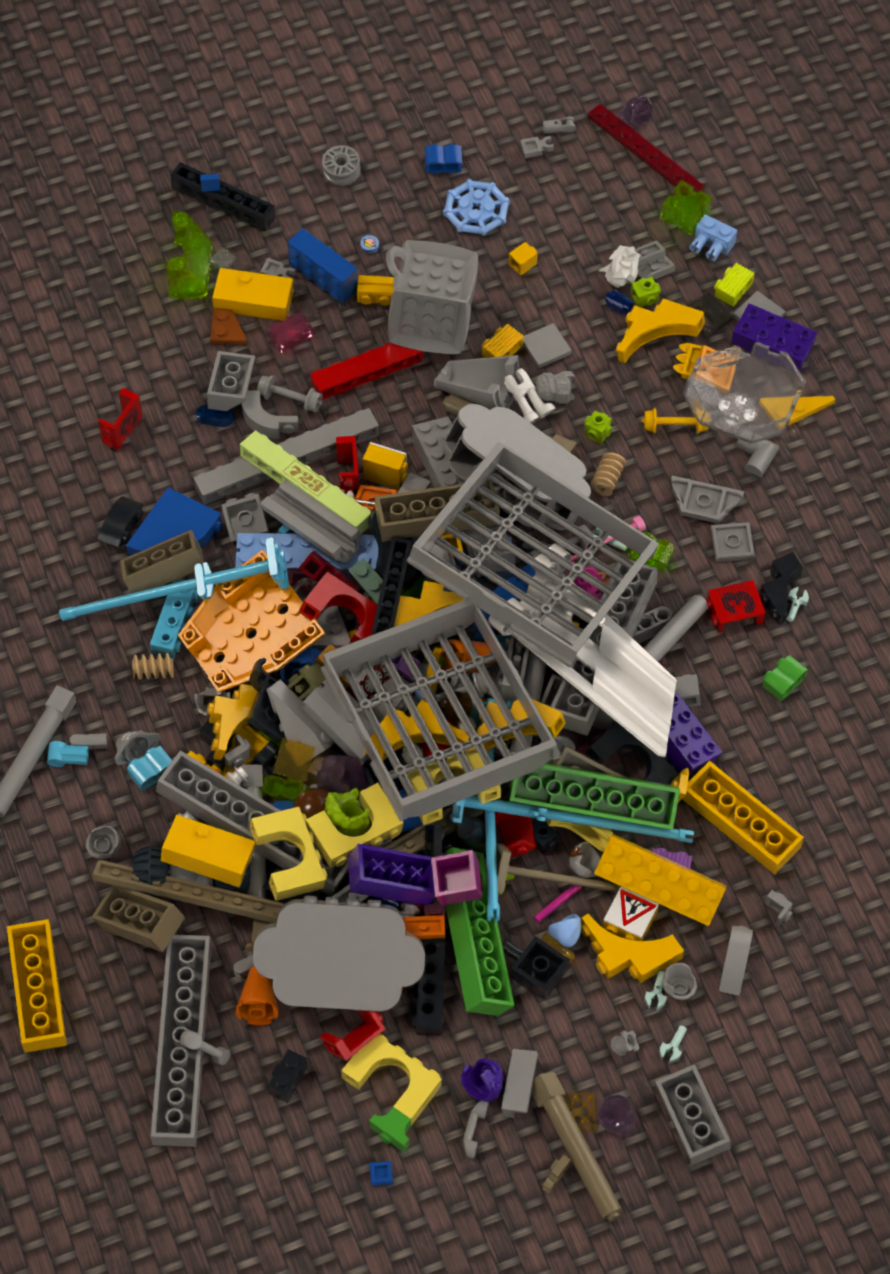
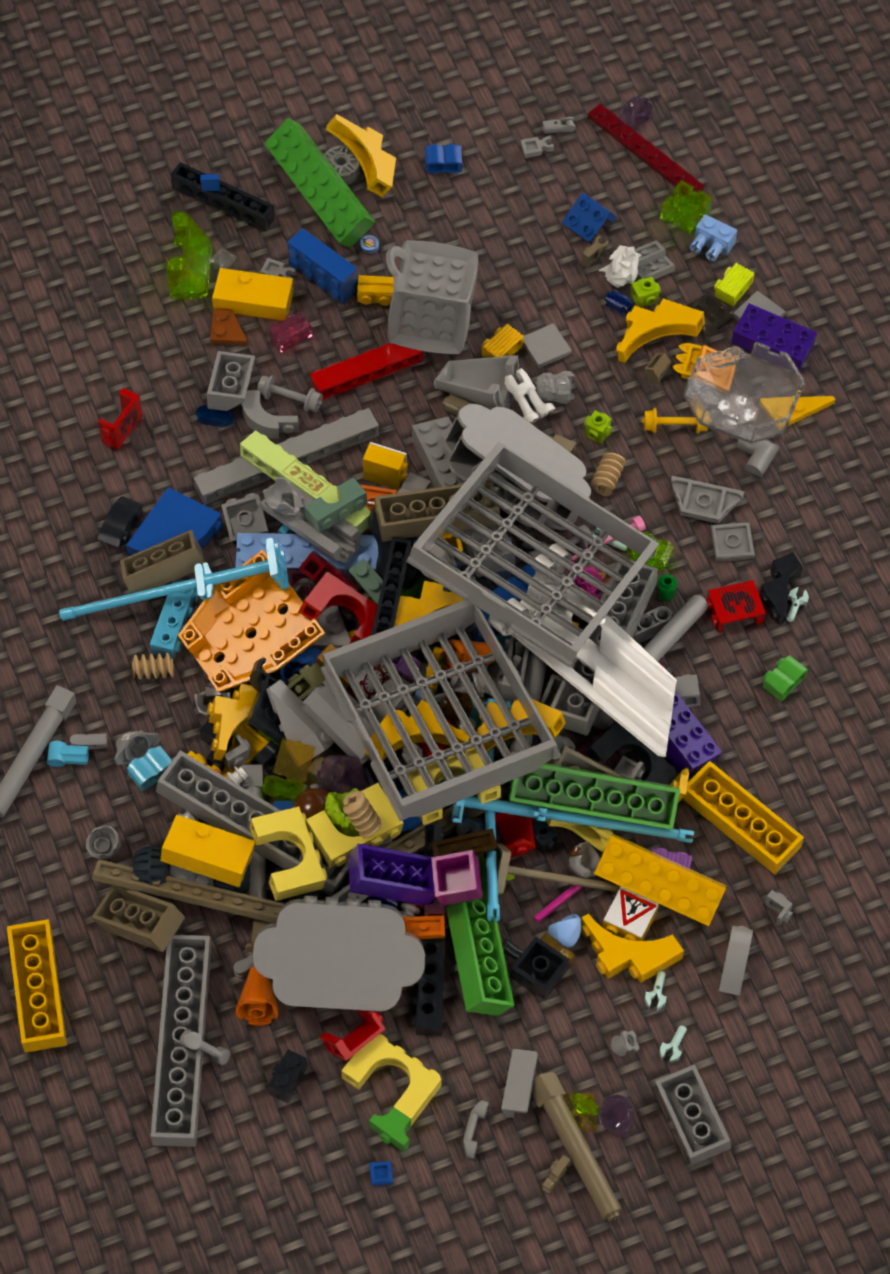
(278, 491): none -> light grey helmet
(319, 183): none -> bright green brick
(324, 514): none -> sand green arch
(347, 454): red panel -> none
(361, 814): none -> tan piece
(367, 148): none -> yellow arch
(472, 199): light blue plate -> none
(479, 842): none -> dark brown plate
(483, 1080): dark purple helmet -> none
(523, 258): yellow brick -> none
(584, 1104): none -> clear neon green plate
(587, 217): none -> blue bracket
(593, 252): none -> dark tan plate
(630, 768): none -> light grey bracket
(658, 367): none -> dark tan piece
(666, 587): none -> green brick
(679, 981): light grey hair -> none

